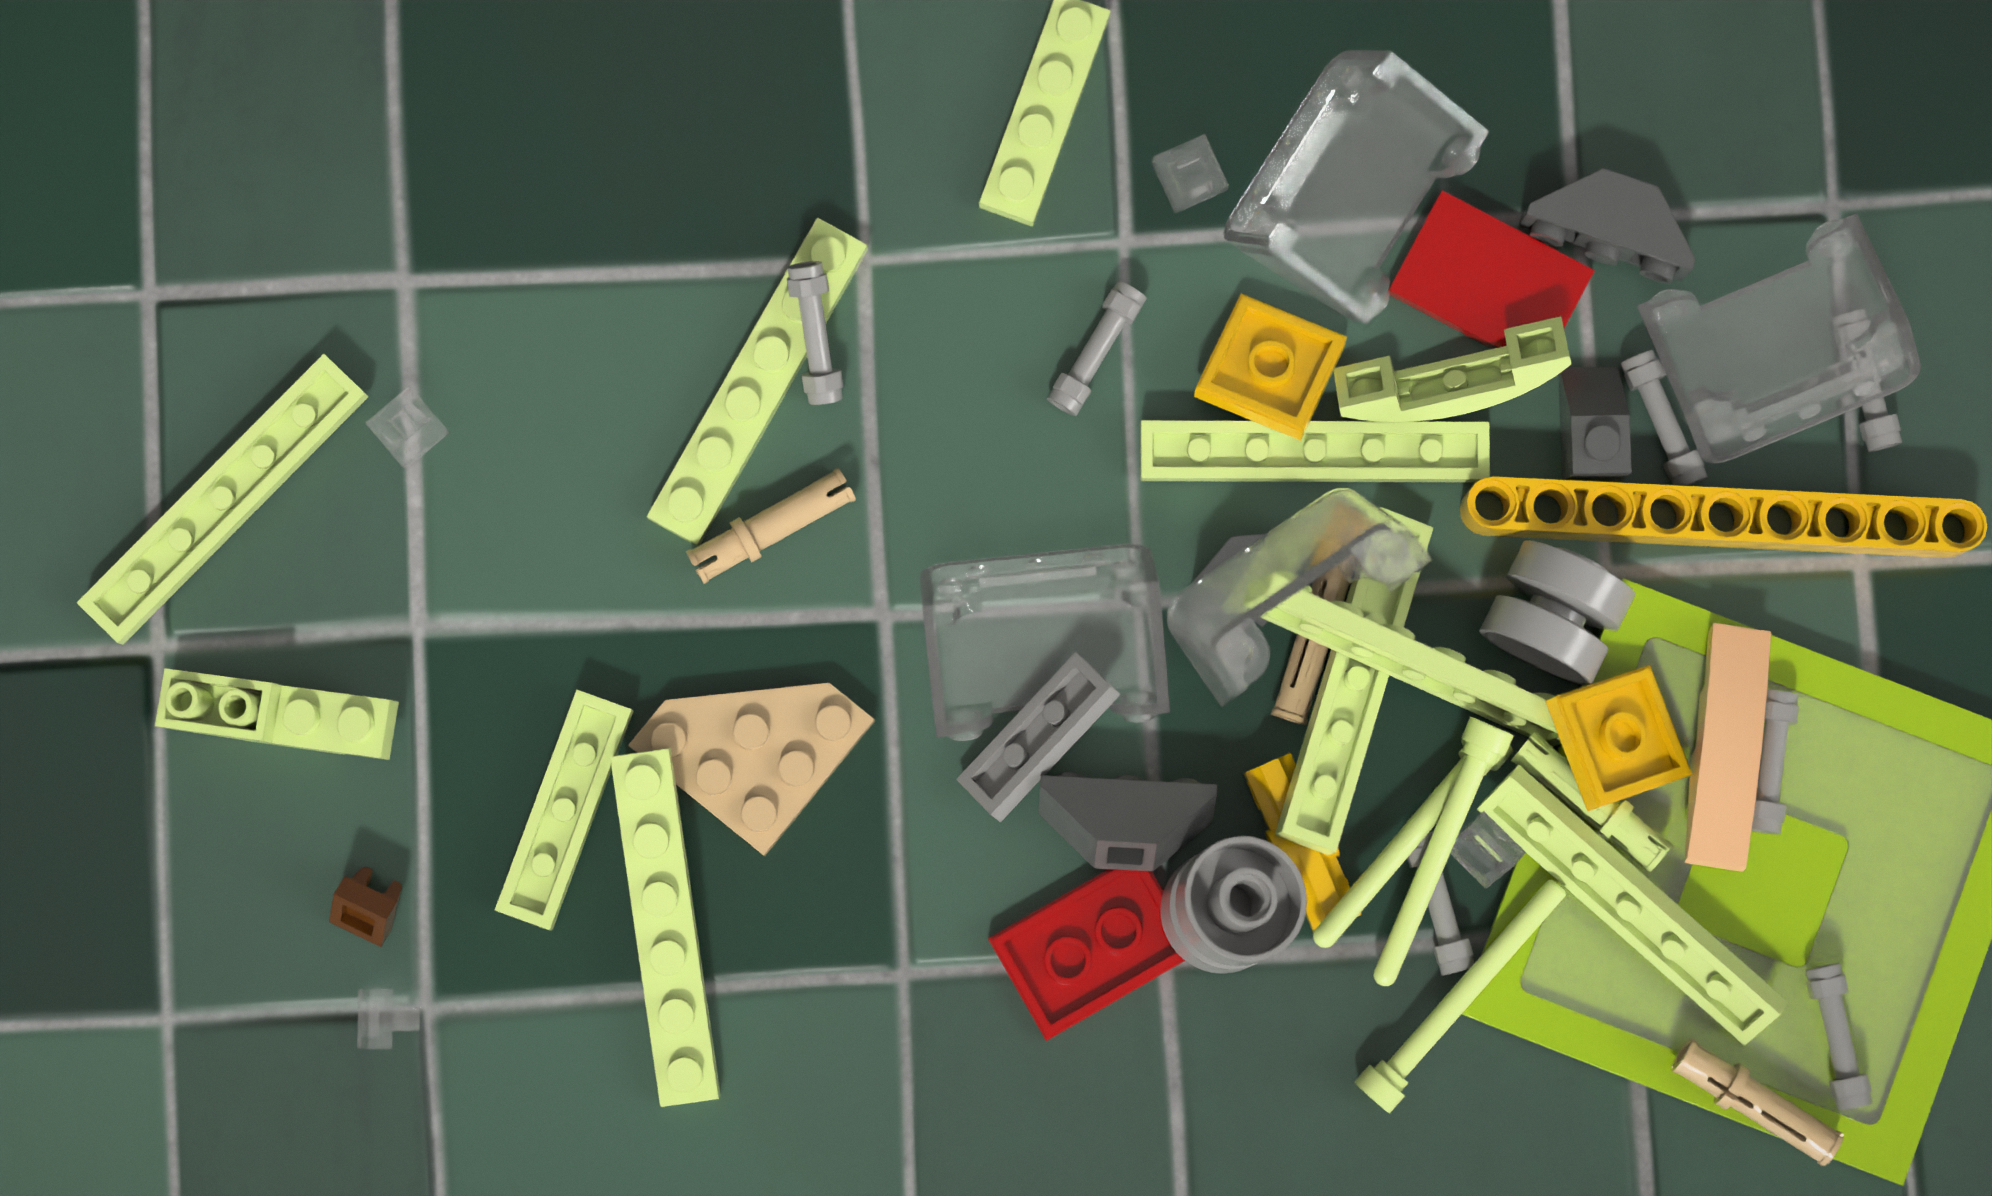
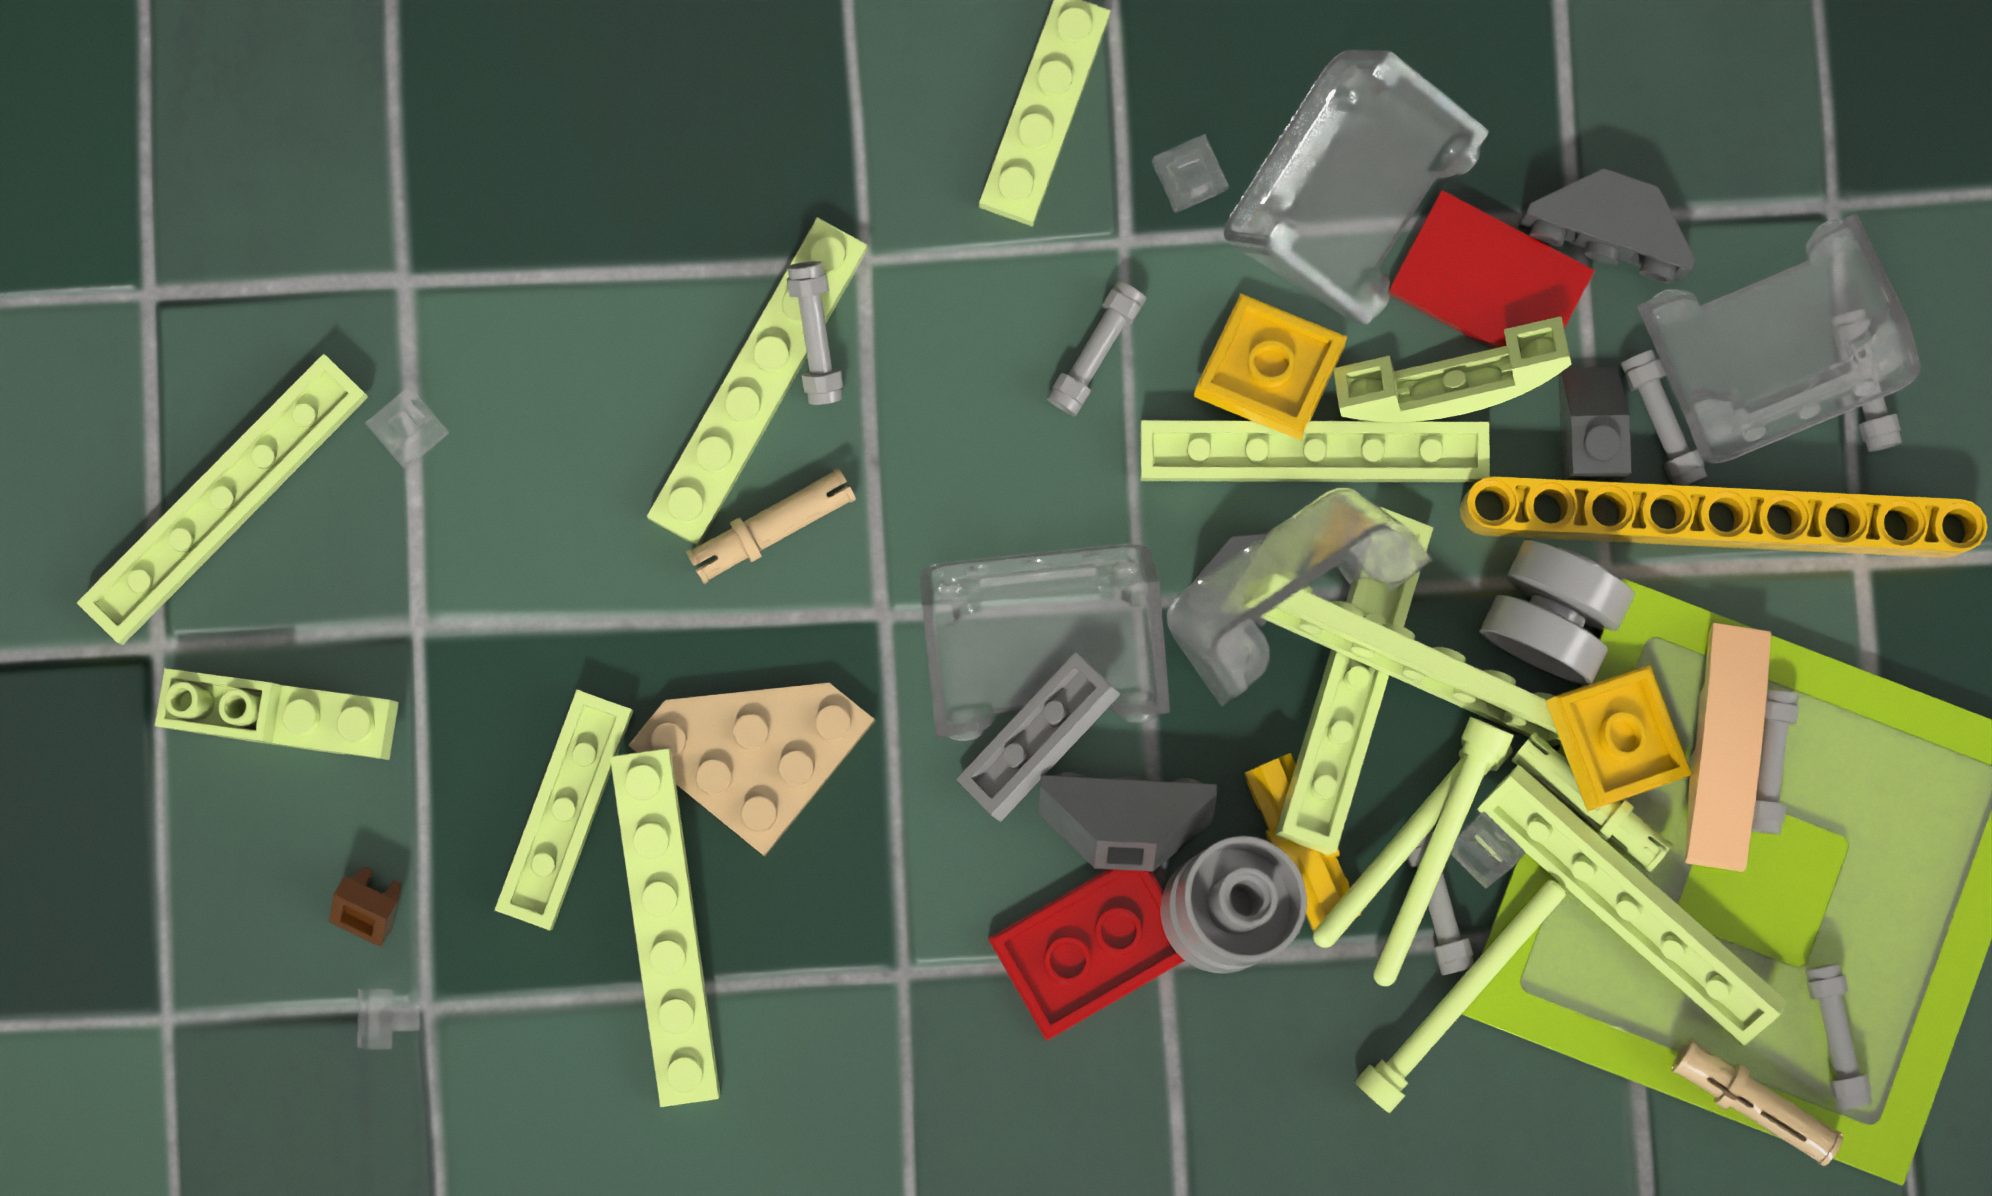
(1307, 658): tan pin -> none

